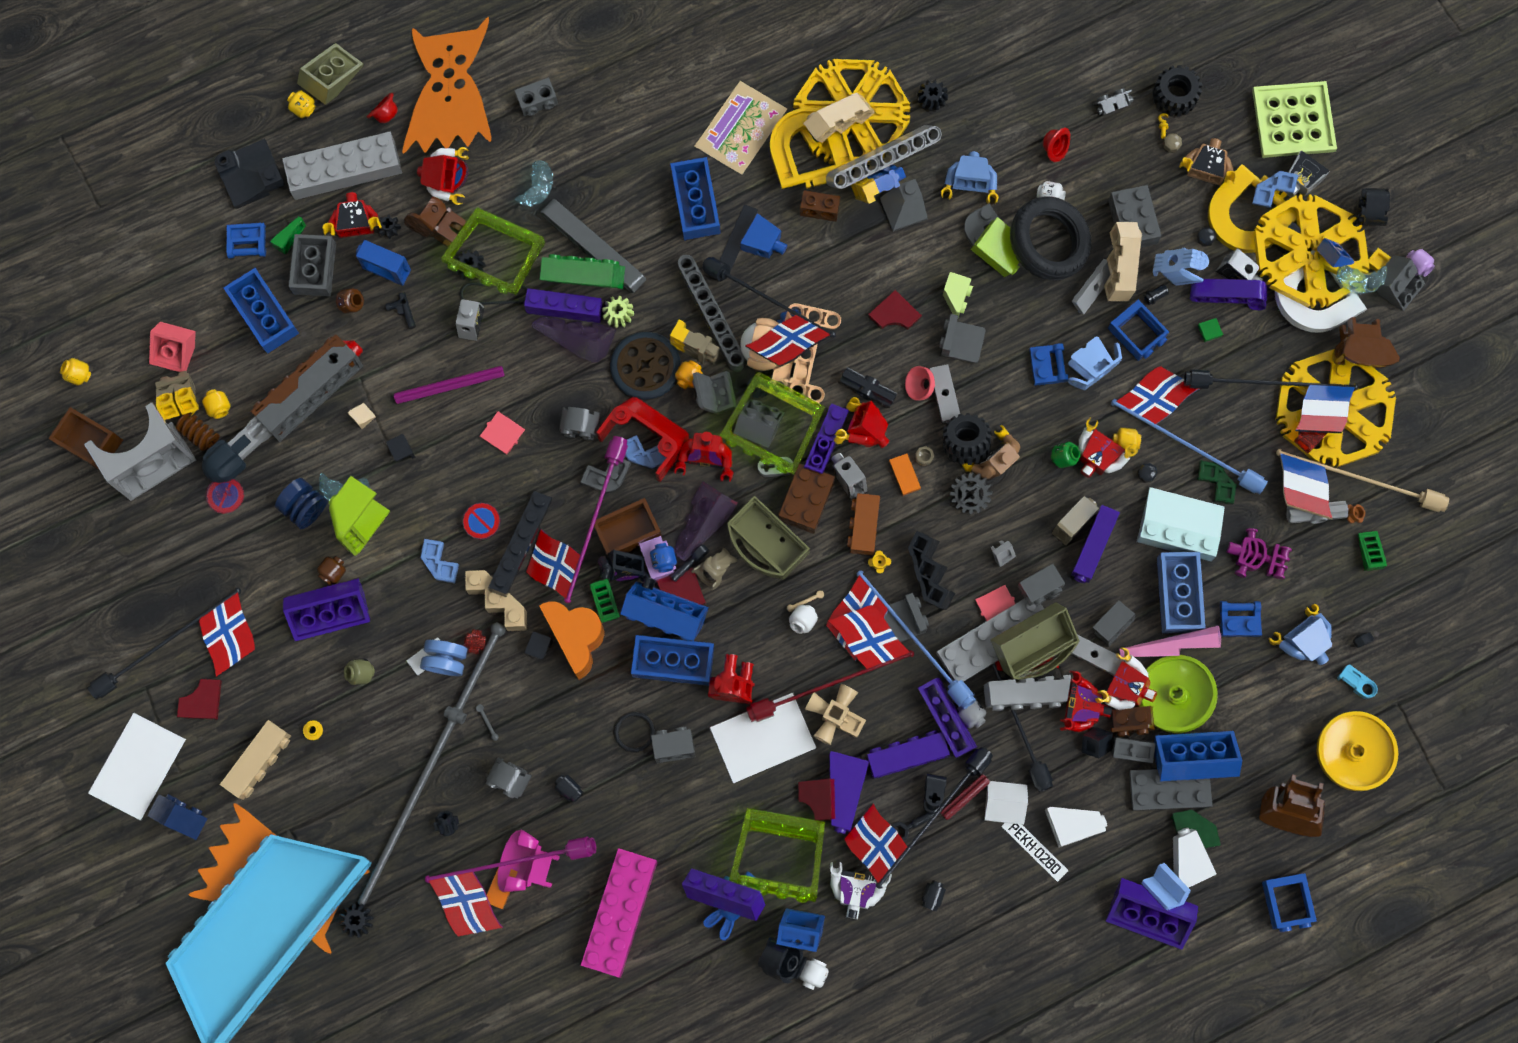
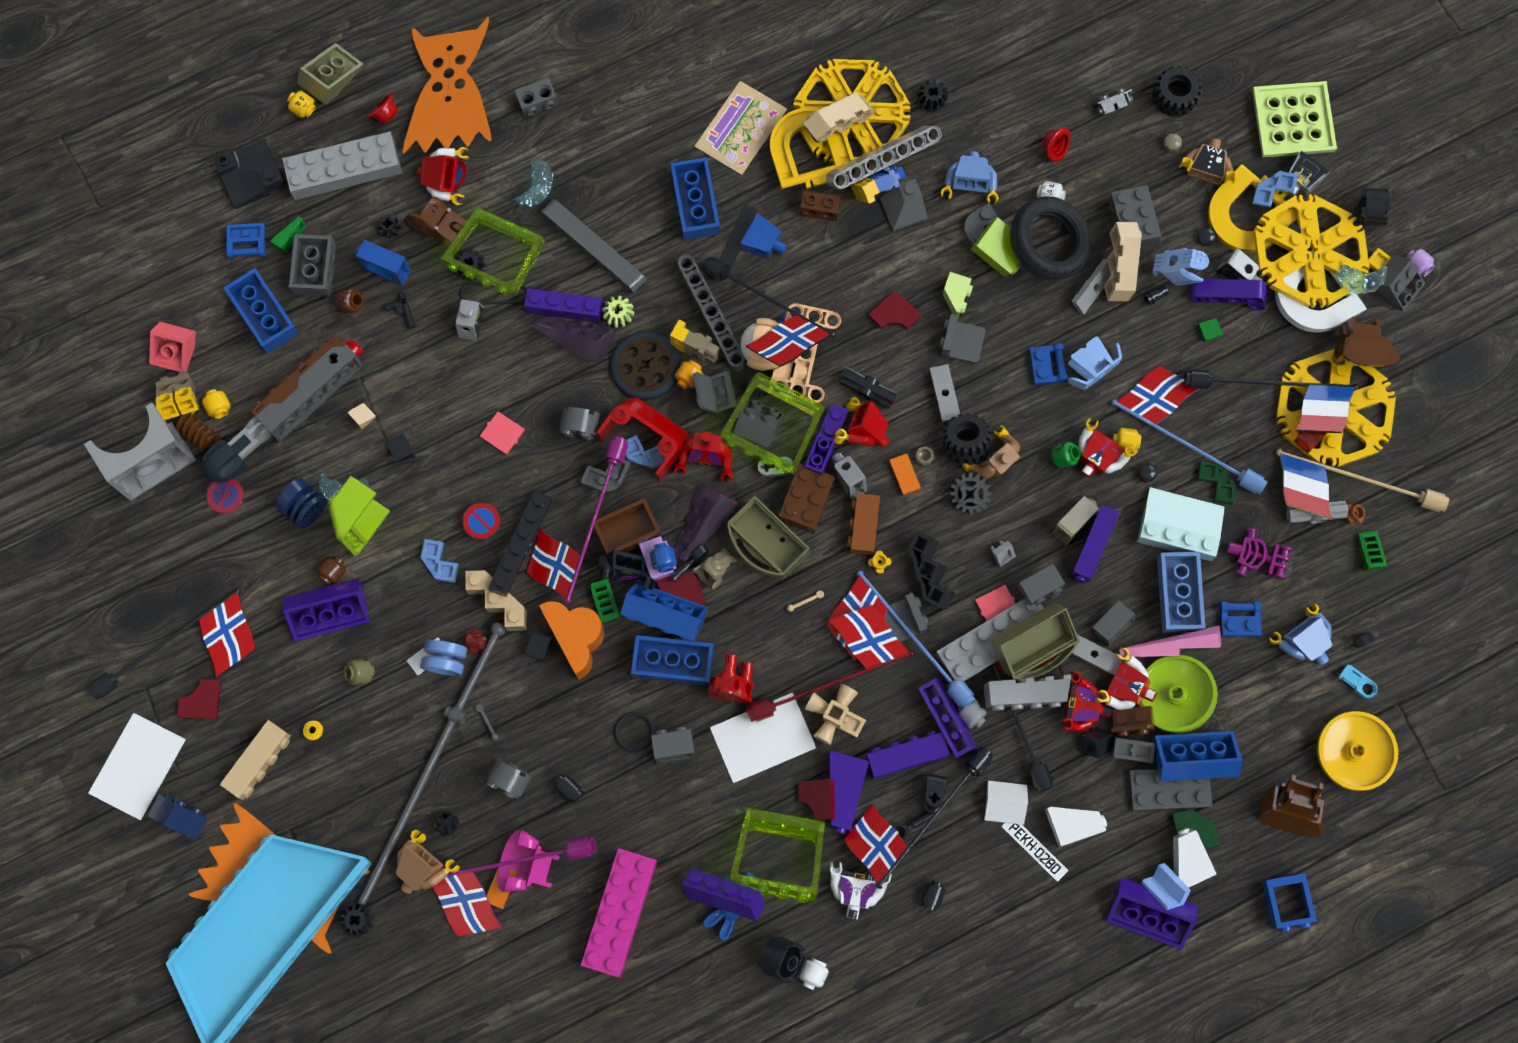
(75, 371): yellow head -> none
(77, 429): reddish brown piece -> none
(352, 218): torso -> none
(419, 867): none -> medium nougat torso
(449, 384): magenta axle -> none
(582, 271): green brick -> none
(791, 929): blue window -> none
(803, 619): white head -> none
(915, 383): coral piece -> none
(965, 796): dark red axle -> none
(1149, 319): blue window -> none
(1163, 125): yellow hand -> none
(1334, 253): blue slope -> none

